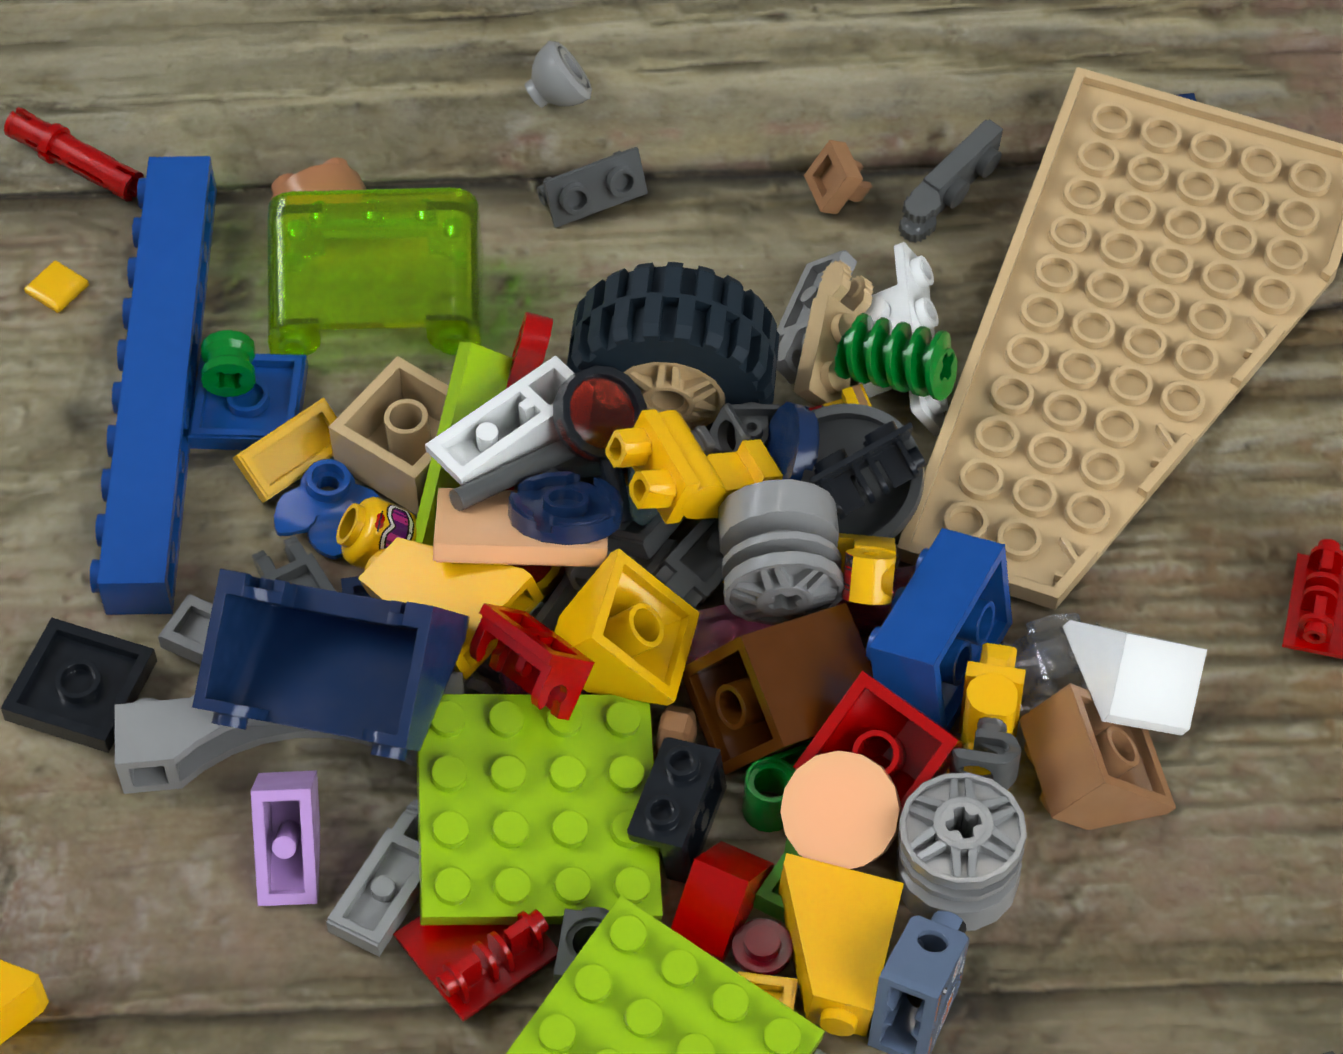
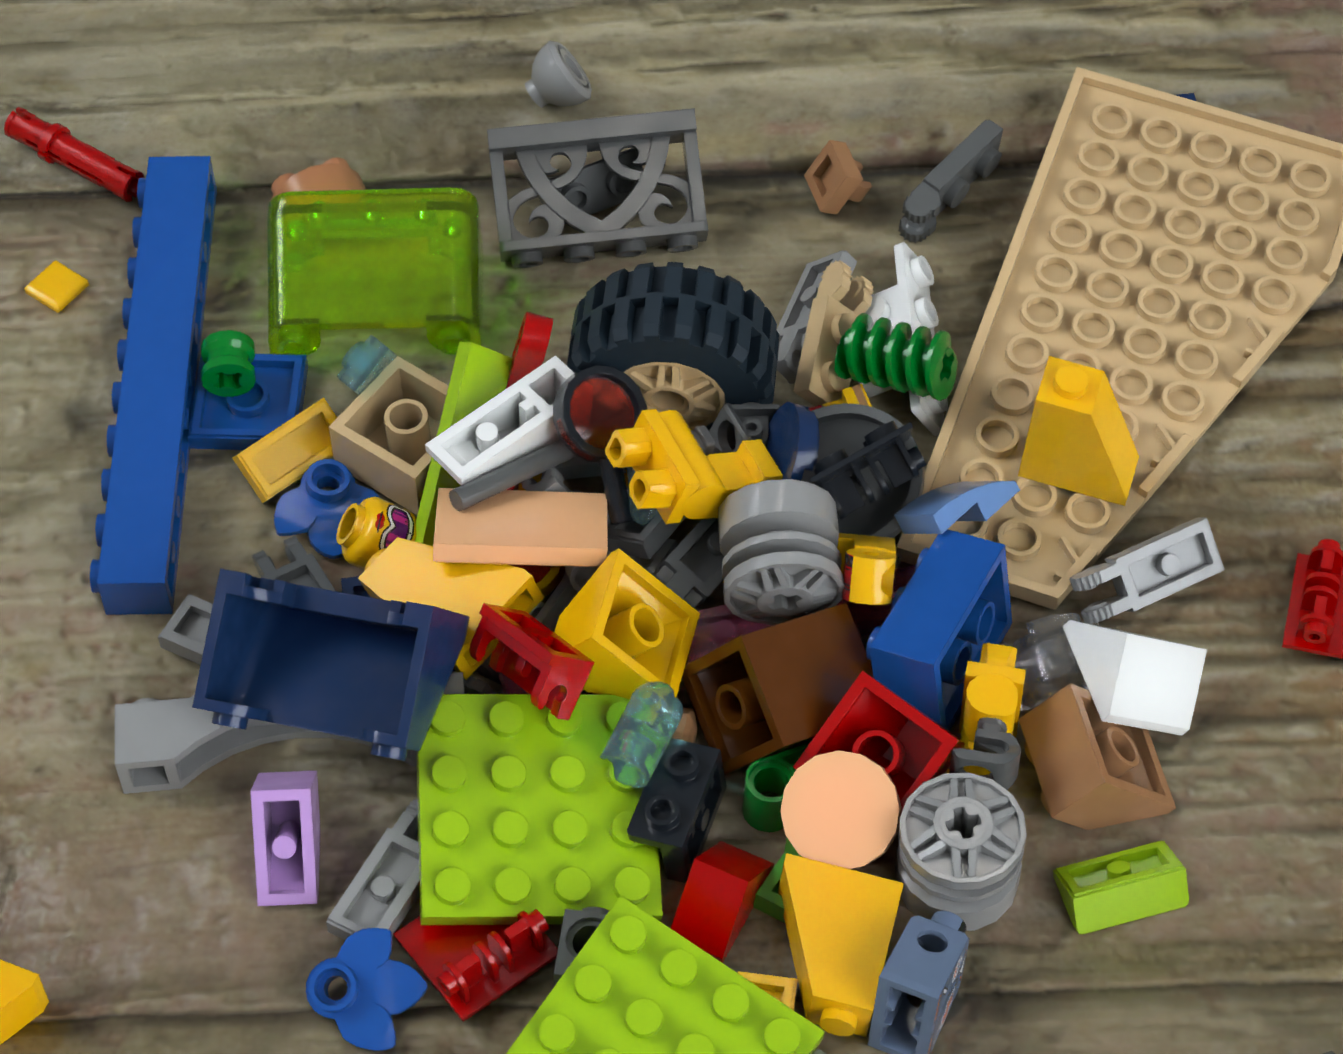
(75, 683): black plate -> none
(364, 363): none -> clear light blue slope
(374, 989): none -> blue plate
(564, 510): dark blue tile -> none
(643, 733): none -> clear light blue piece
(644, 132): none -> dark grey fence
(762, 947): dark red plate -> none
(954, 502): none -> medium blue slope
(1079, 435): none -> yellow slope
(1122, 887): none -> lime slope
(1152, 570): none -> light grey hinge

